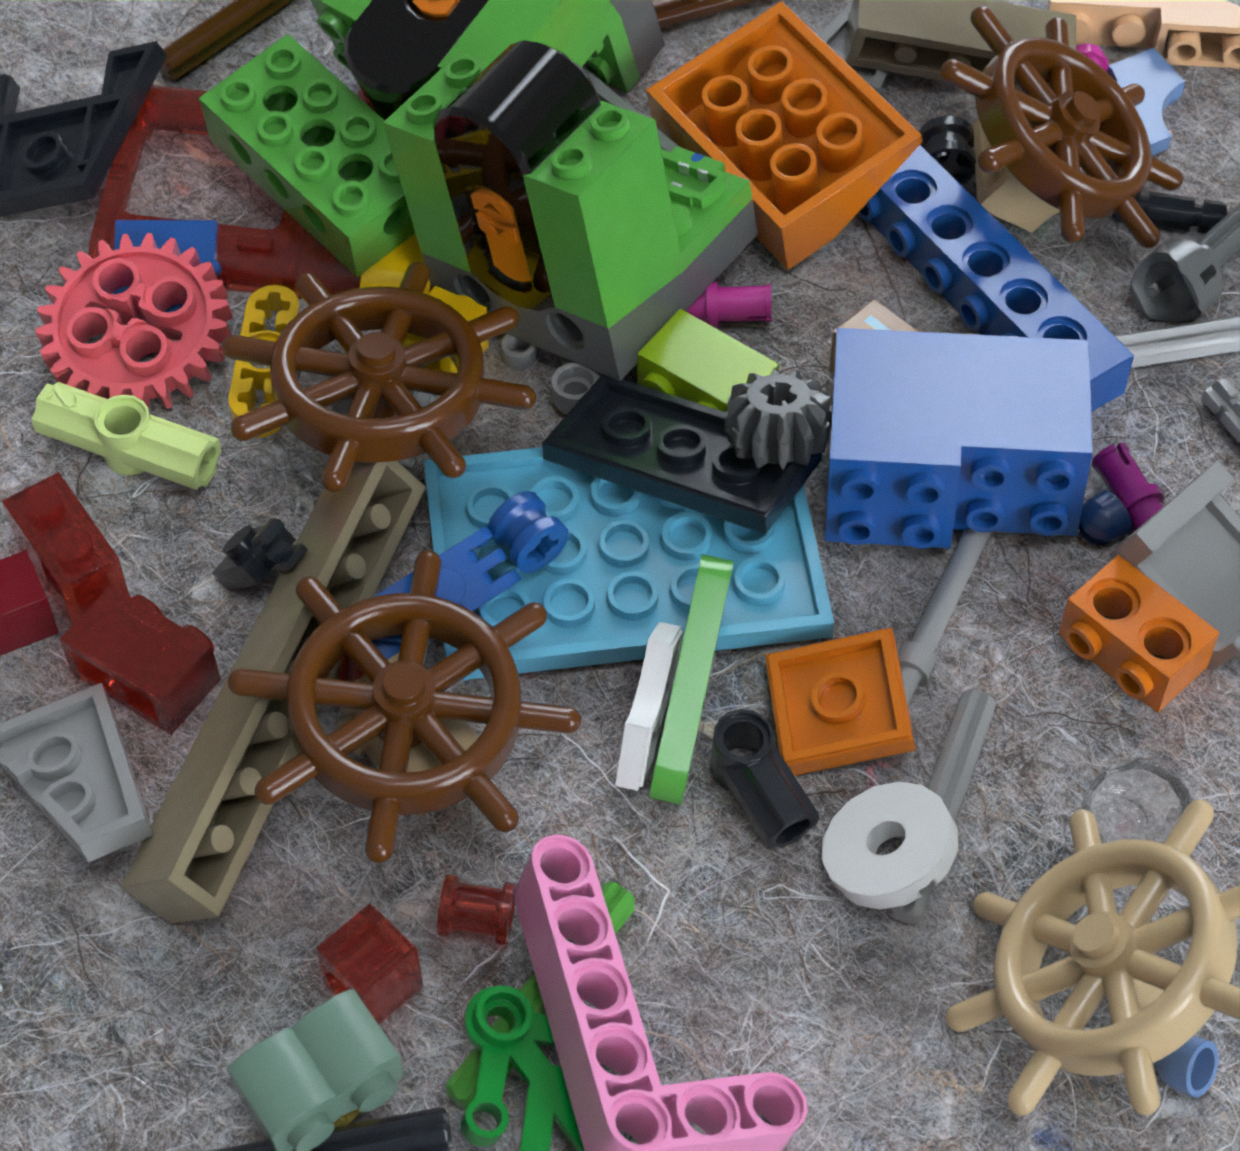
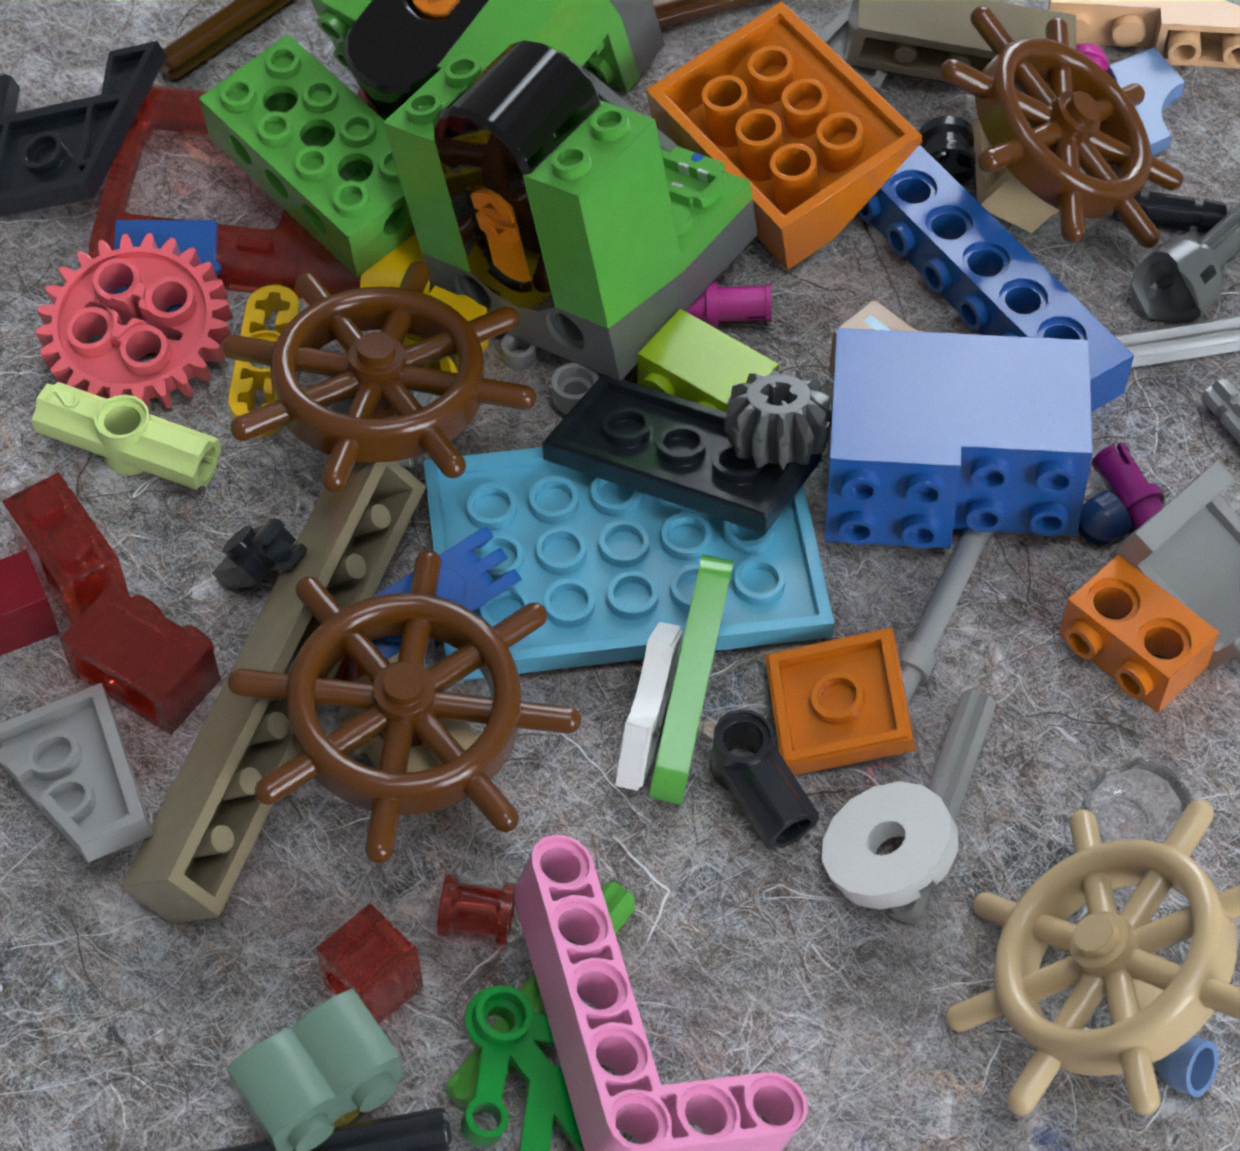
(528, 531): blue wheel -> none

